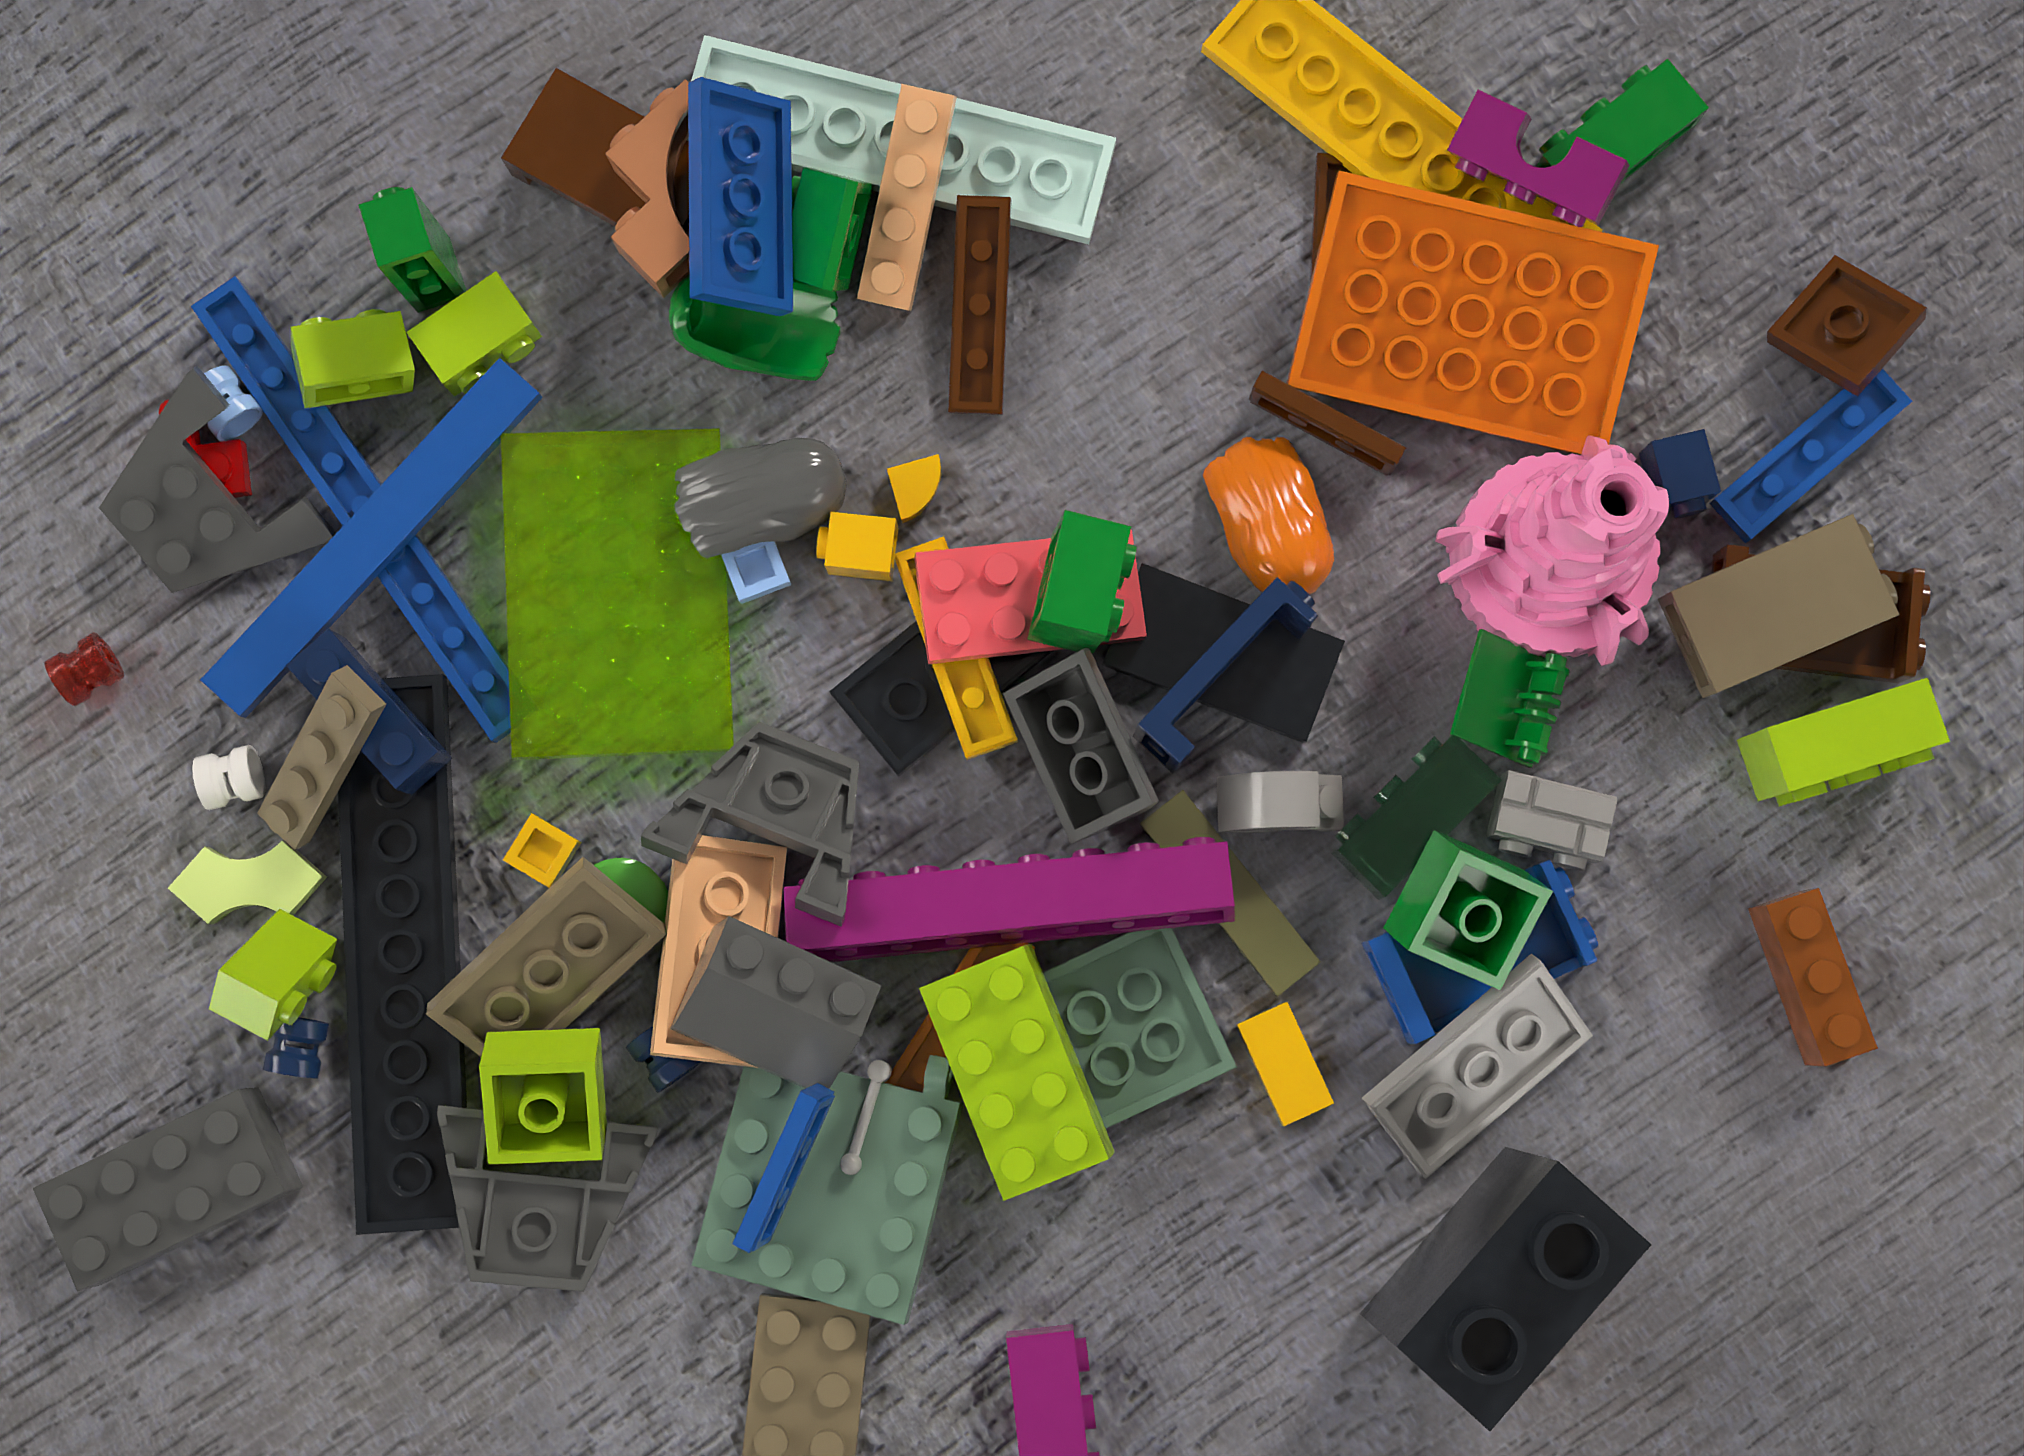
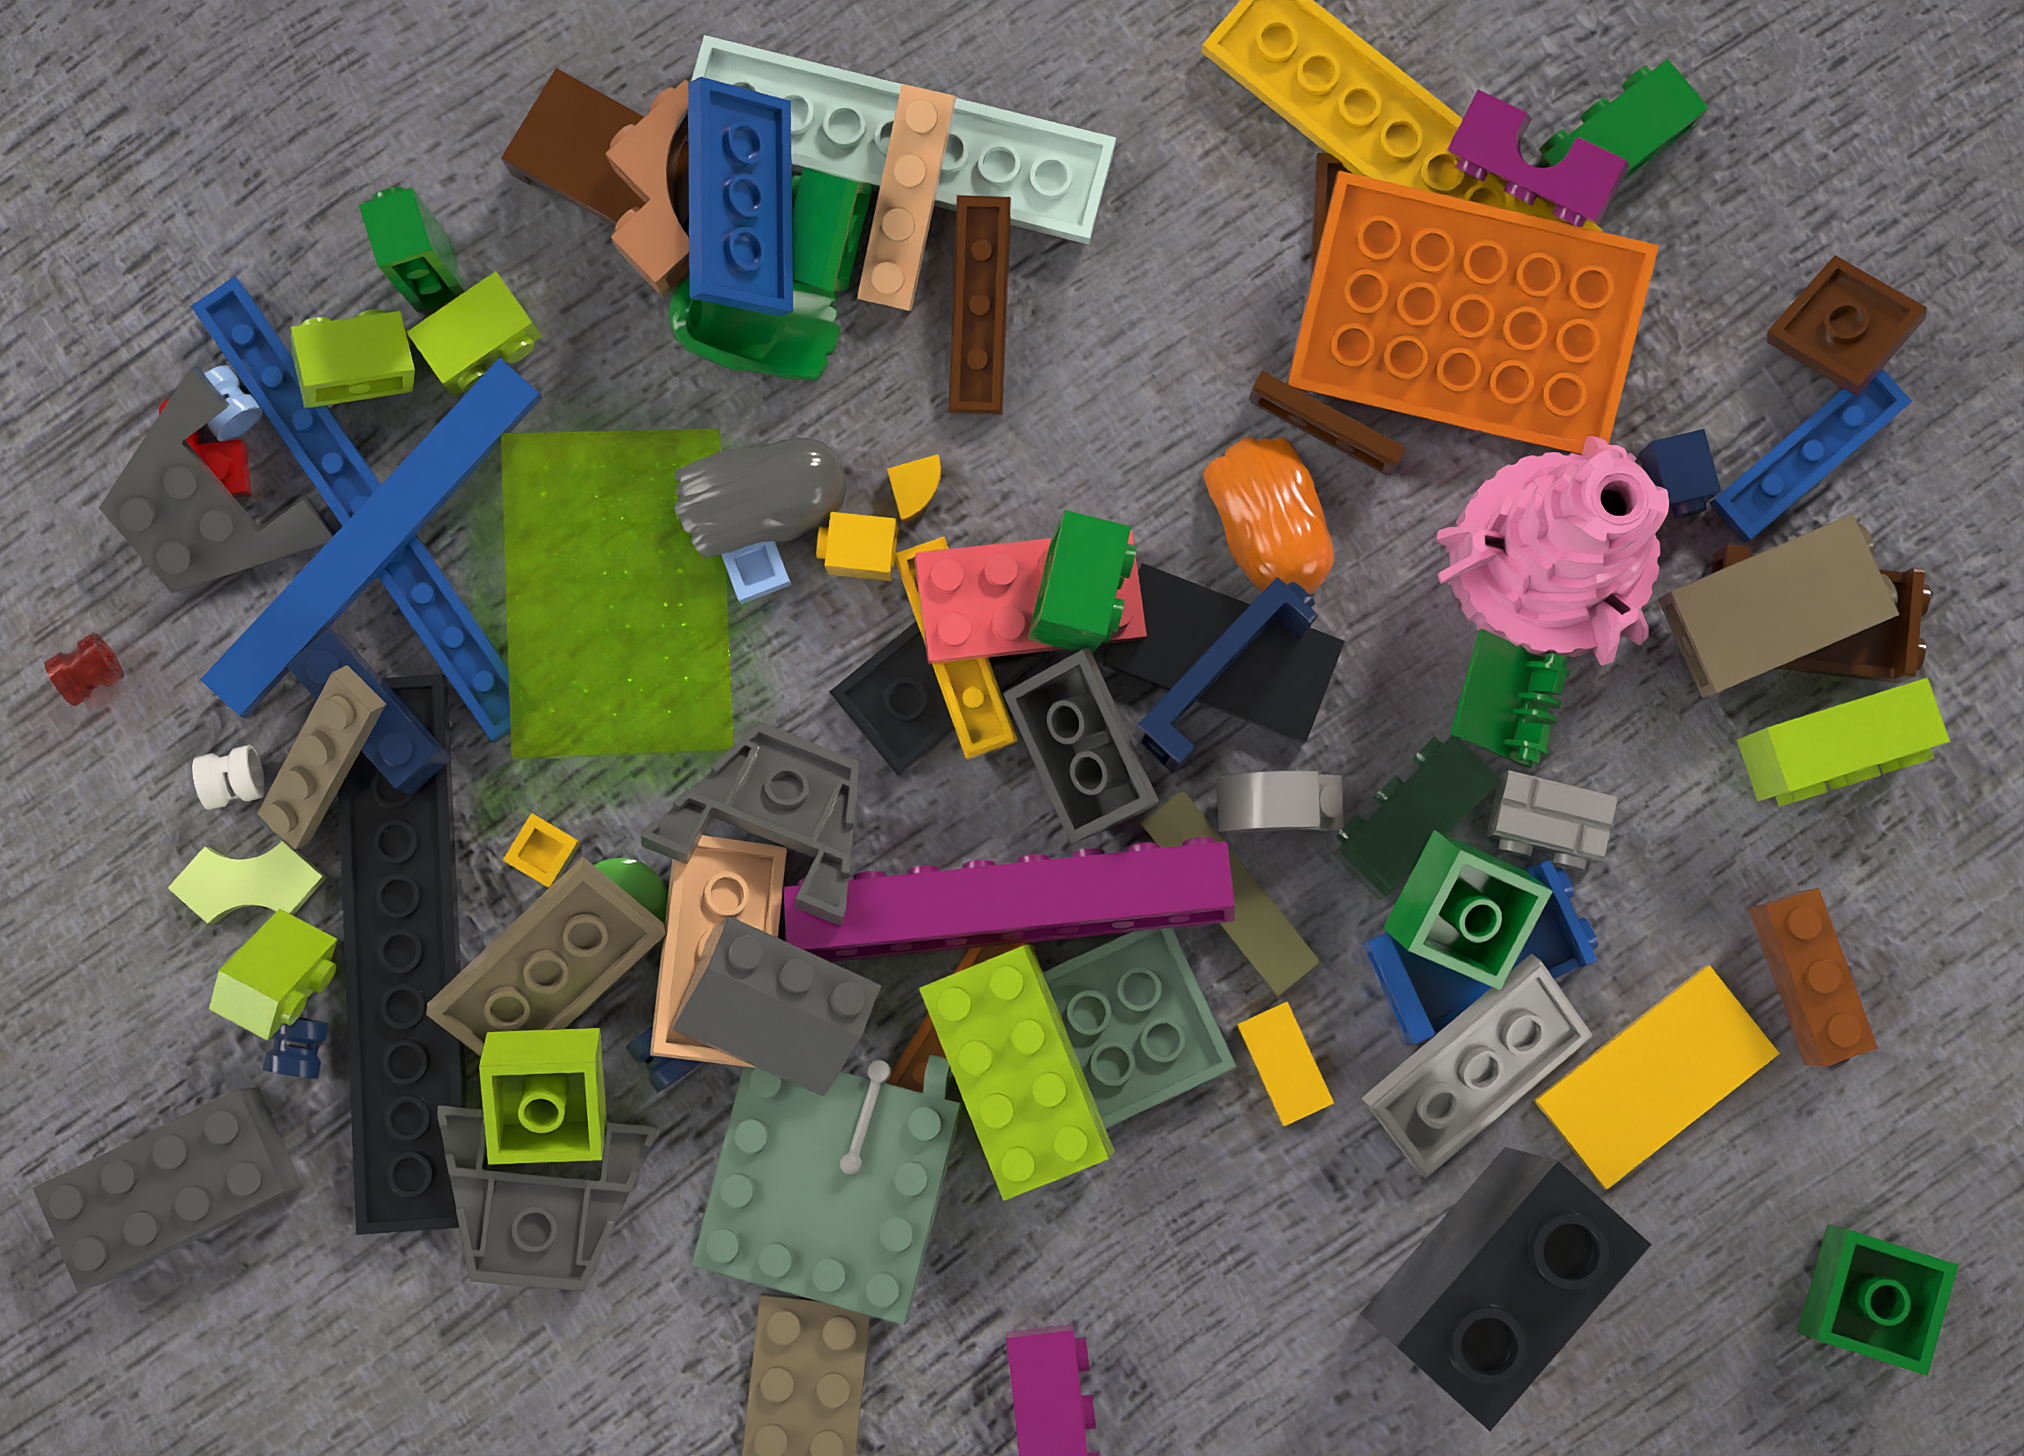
(784, 1167): blue tile -> none
(1656, 1077): none -> yellow tile
(1877, 1299): none -> green brick

